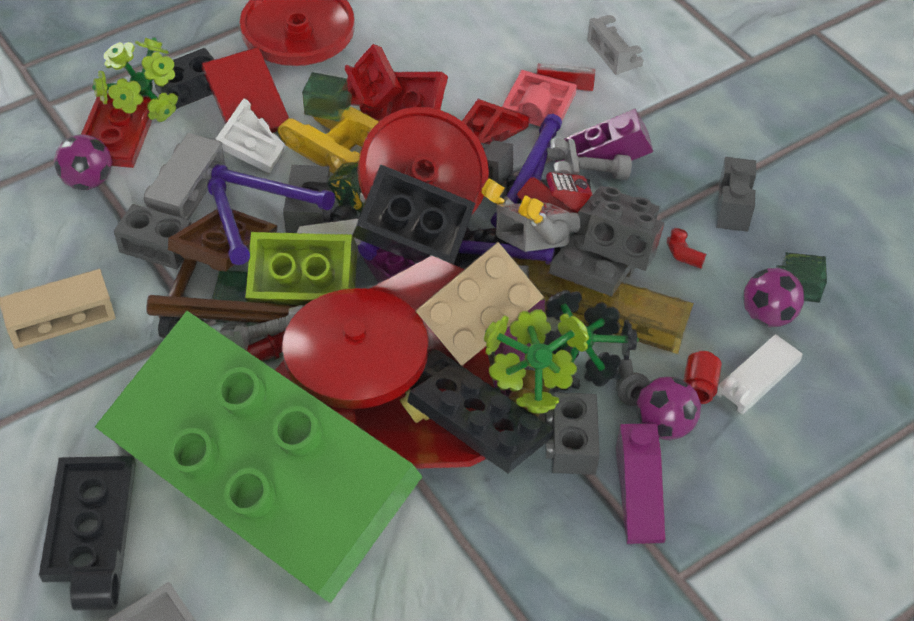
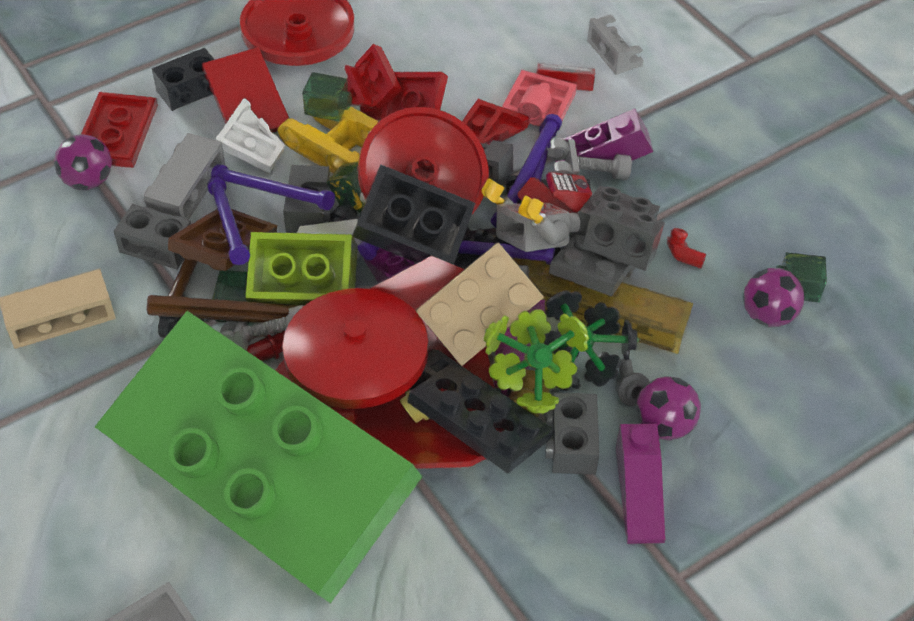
(98, 582): black hinge -> none
(129, 94): lime plant -> none
(703, 374): red brick -> none
(736, 194): dark grey brick -> none
(759, 373): white hinge -> none

